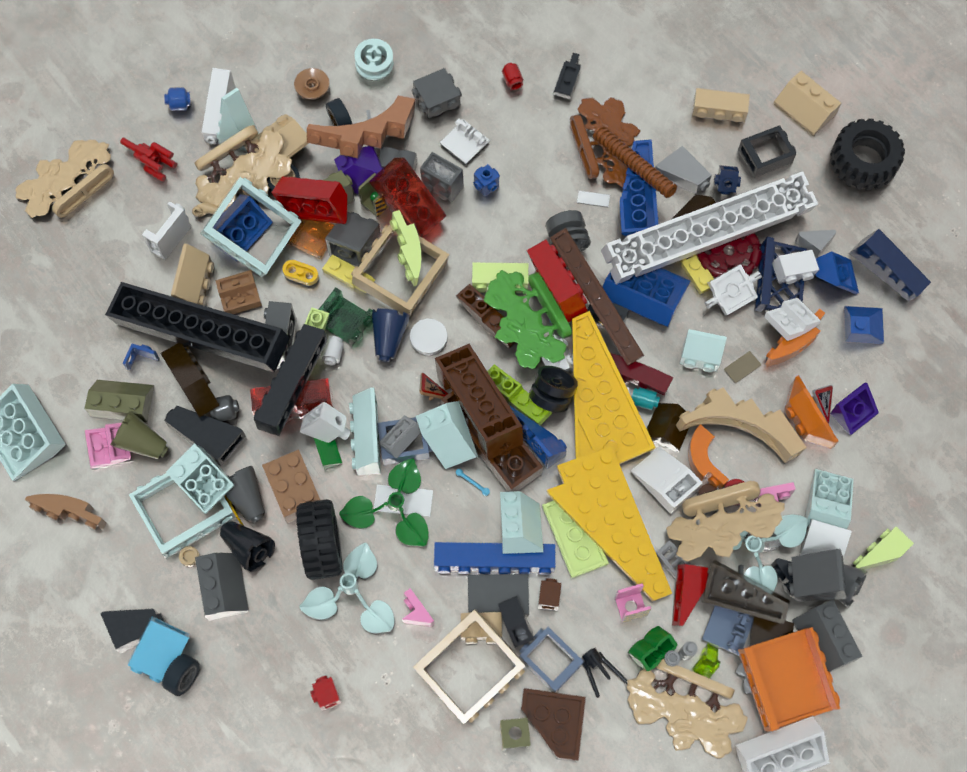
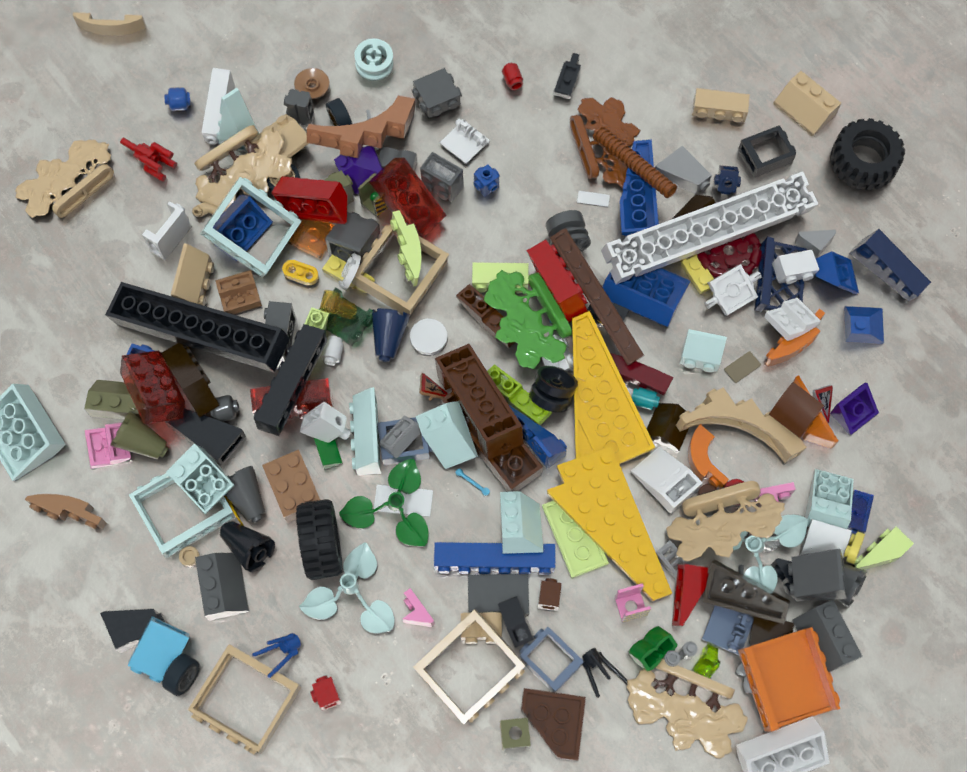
(129, 25): none -> tan slope
(152, 387): none -> clear red brick
(215, 725): none -> tan window
(287, 644): none -> blue plant
(299, 106): none -> dark grey brick
(334, 304): none -> clear yellow piece
(349, 271): none -> white tile
(796, 410): none -> reddish brown slope
(855, 545): none -> light yellow plate
(861, 510): none -> clear blue plate

